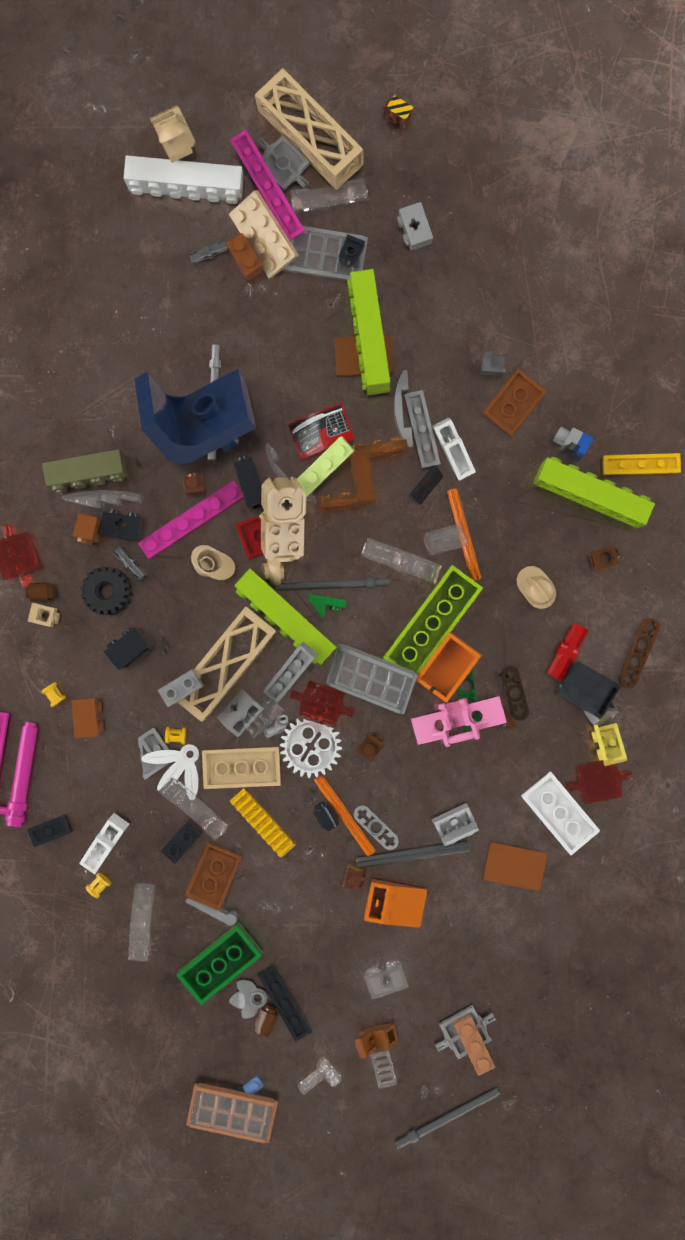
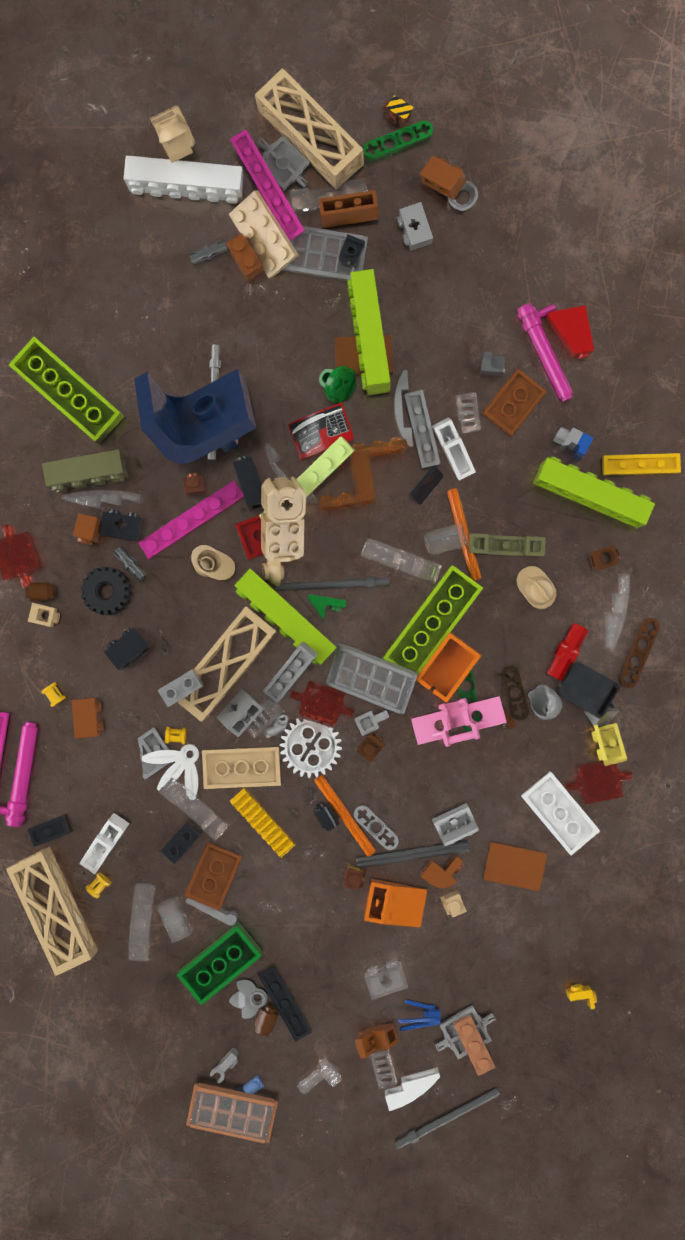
(58, 959): none -> tan piece
(66, 390): none -> lime brick
(174, 919): none -> clear brick
(228, 1061): none -> light grey plate
(339, 384): none -> green tile
(348, 209): none -> dark orange brick
(369, 722): none -> light grey plate
(399, 144): none -> green beam
(411, 1088): none -> white slope
(430, 1017): none -> blue plant
(439, 876): none -> dark orange brick
(443, 177): none -> dark orange brick
(453, 903): none -> tan brick
(471, 189): none -> light grey piece
(471, 395): none -> clear slope
(507, 545): none -> olive slope
(533, 326): none -> dark pink cylinder
(545, 702): none -> light grey hair
(573, 330): none -> red slope
(580, 992): none -> yellow bracket
(615, 620): none -> clear slope

